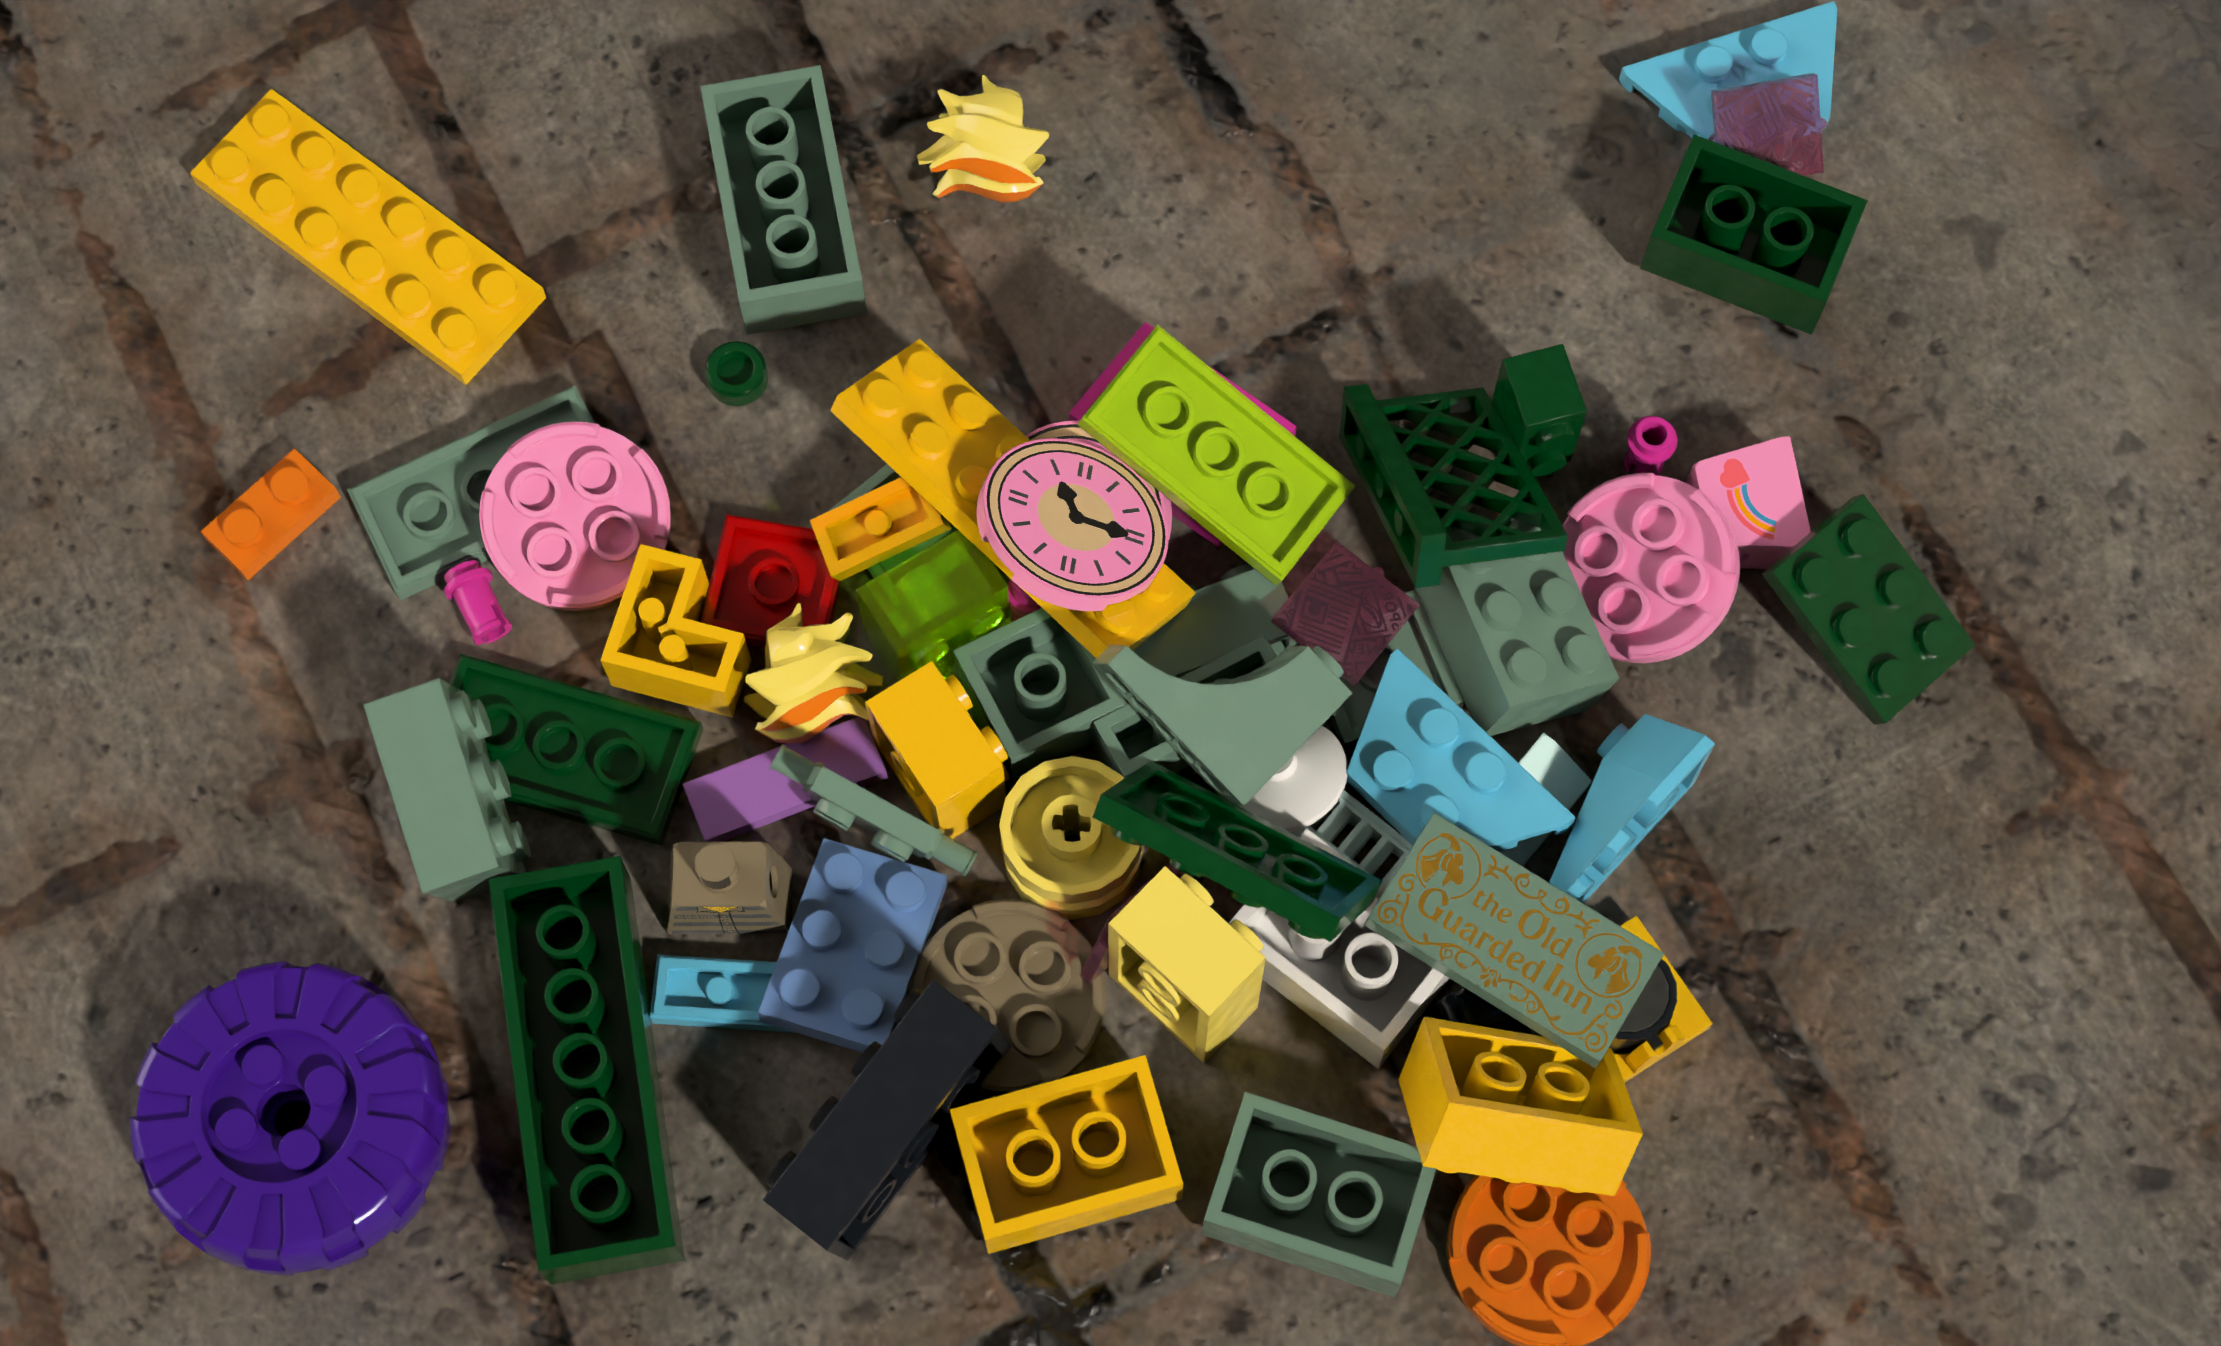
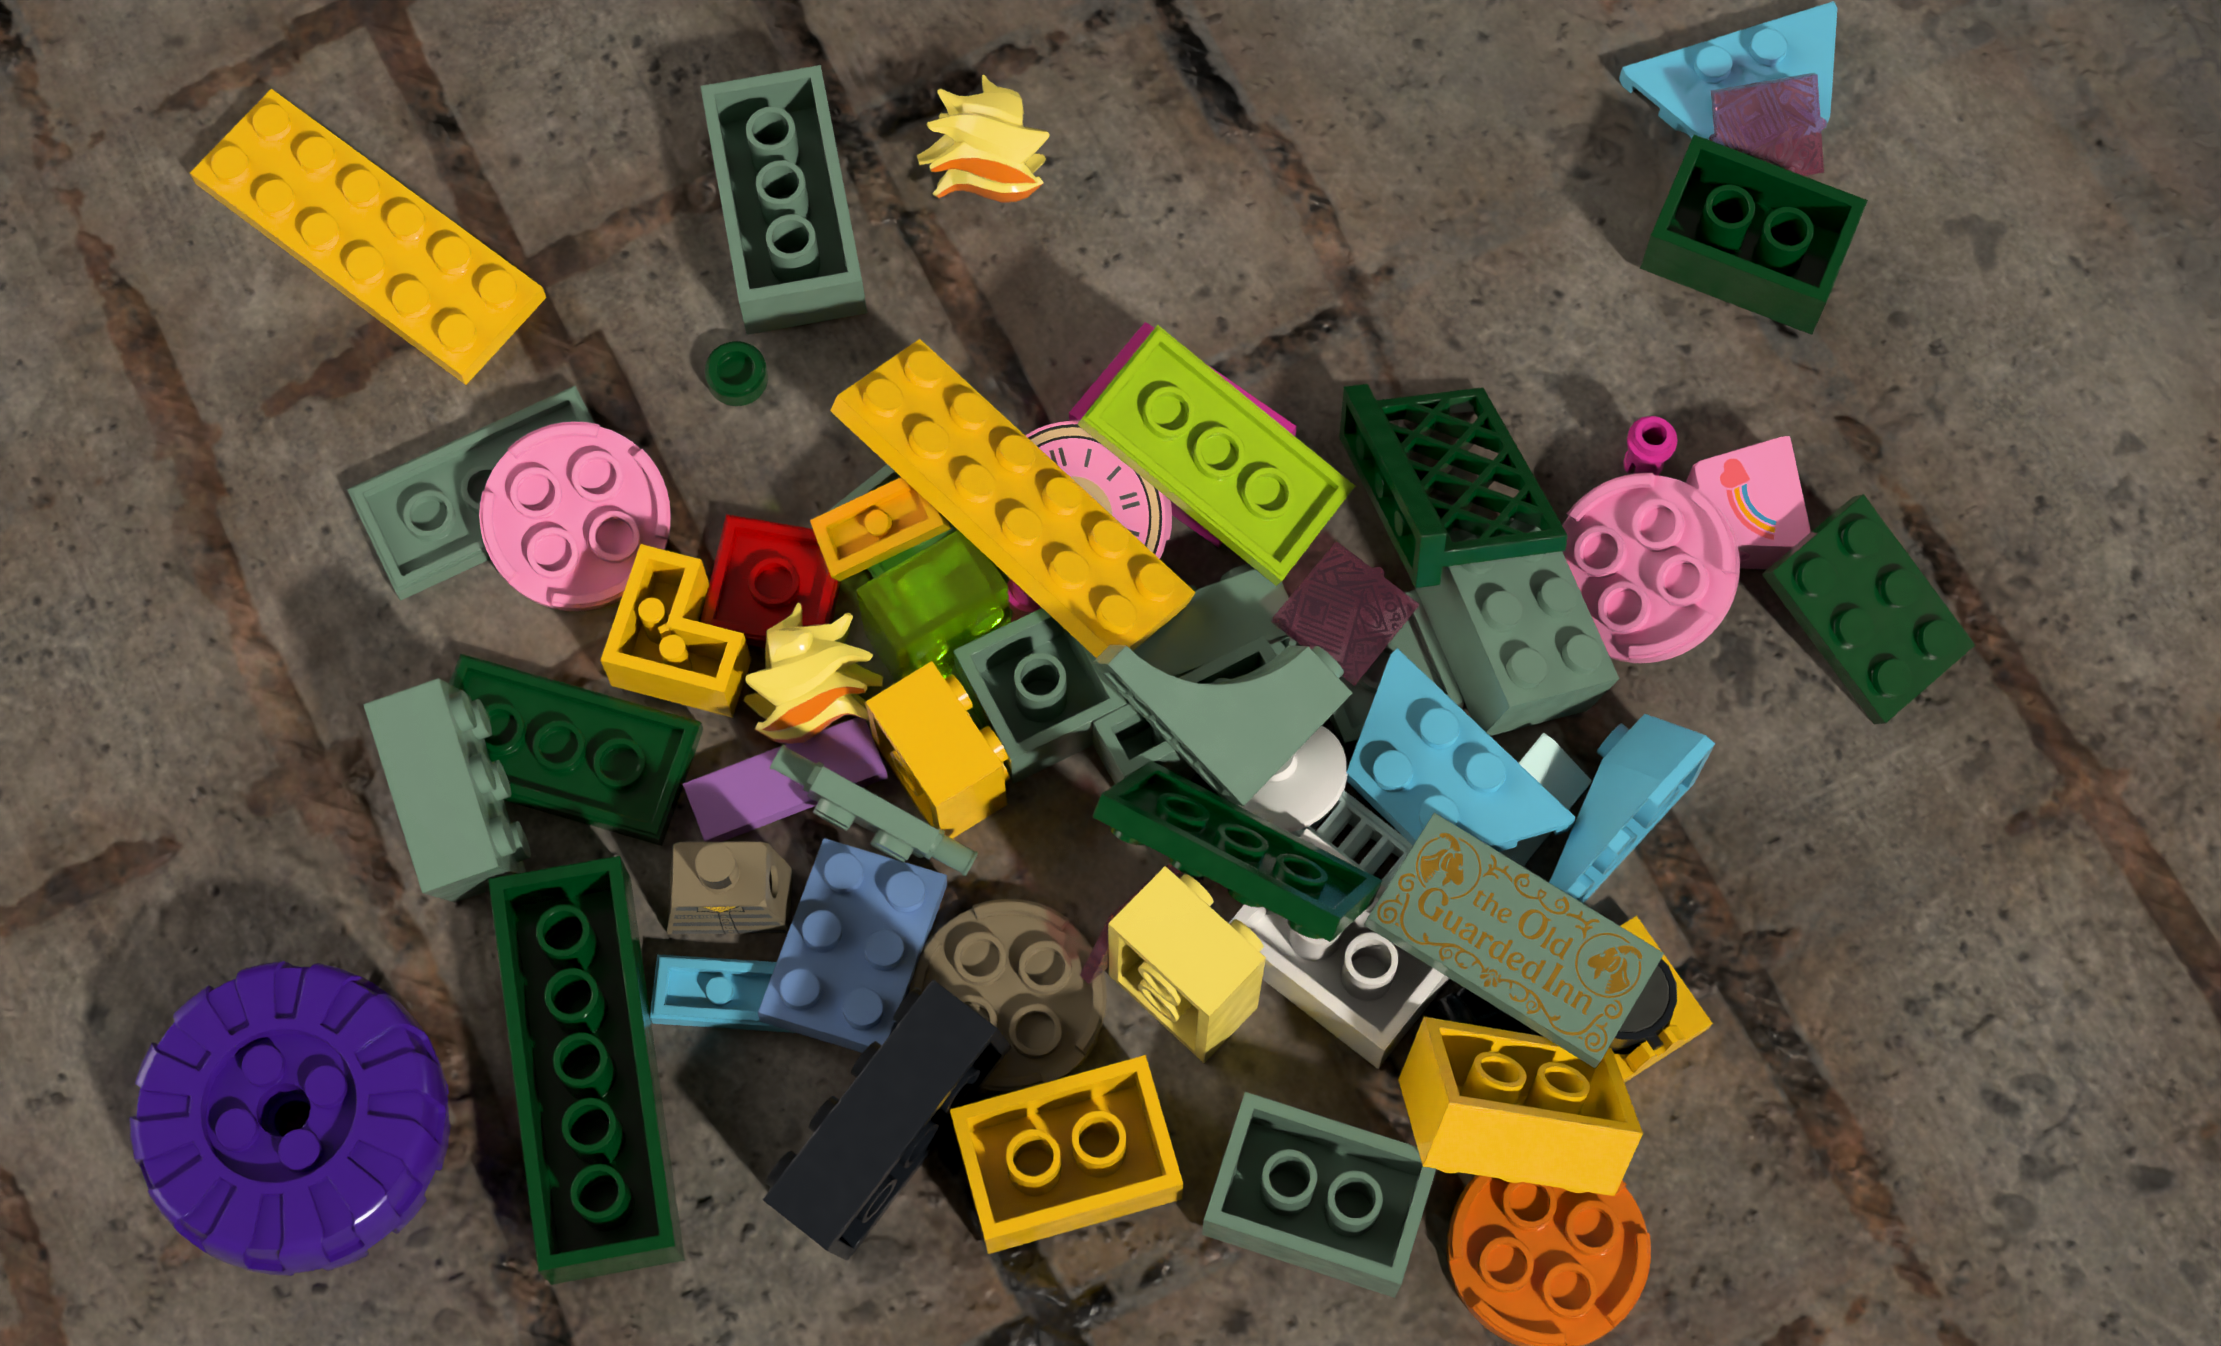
(271, 514): orange plate -> none
(471, 590): dark pink pin -> none
(1057, 874): light yellow wheel -> none
(1072, 523): tile -> none
(1541, 407): dark green brick -> none

